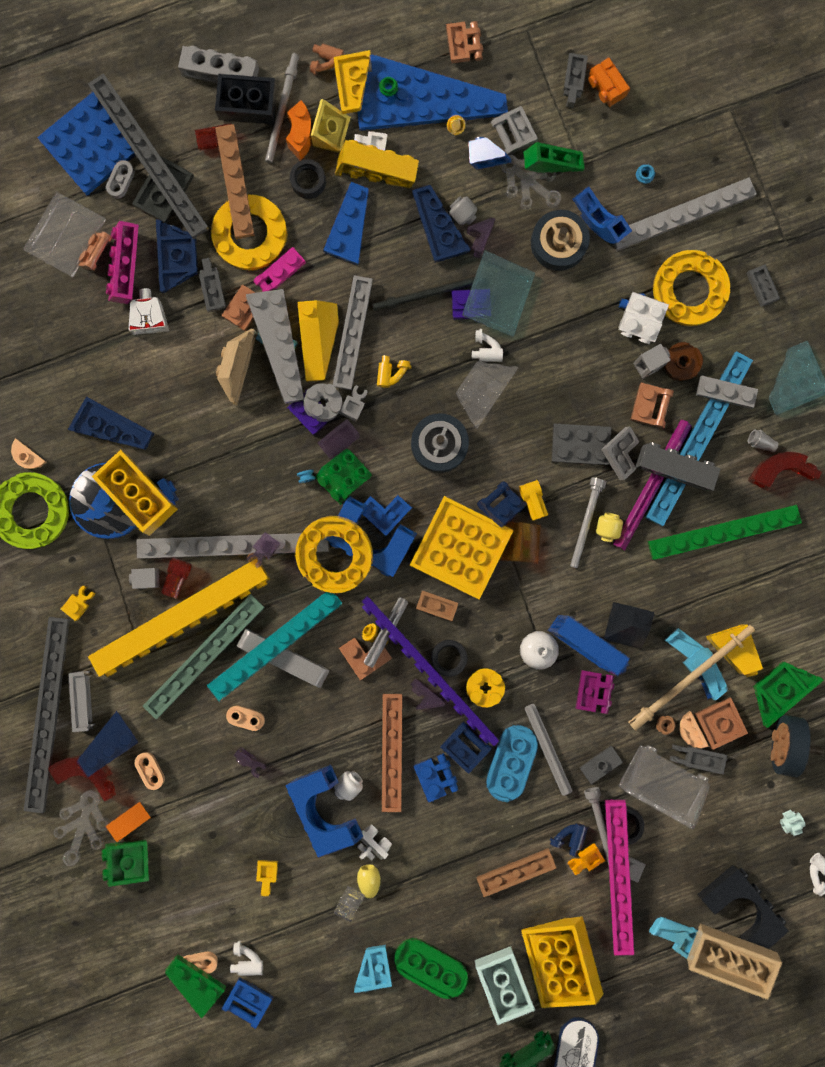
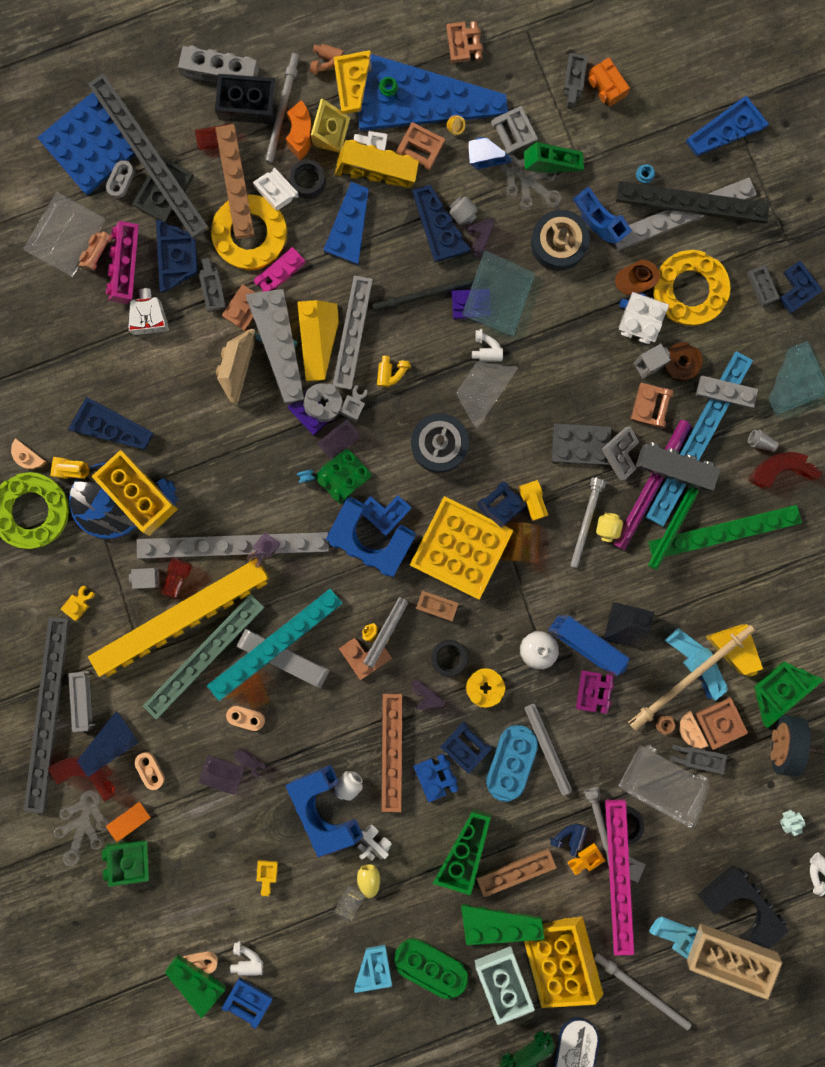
(66, 468): none -> yellow piece
(221, 774): none -> clear purple plate
(254, 691): none -> clear orange plate
(275, 189): none -> white plate
(320, 577): yellow plate -> none
(422, 665): dark purple plate -> none
(424, 141): none -> nougat plate
(464, 858): none -> green wedge
(499, 926): none -> green wing
(601, 764): dark grey plate -> none
(611, 968): none -> light grey bar
(637, 277): none -> dark orange piece
(673, 528): none -> green axle
(692, 202): none -> pearl dark grey plate
(729, 126): none -> blue wing
(803, 287): none -> dark blue plate

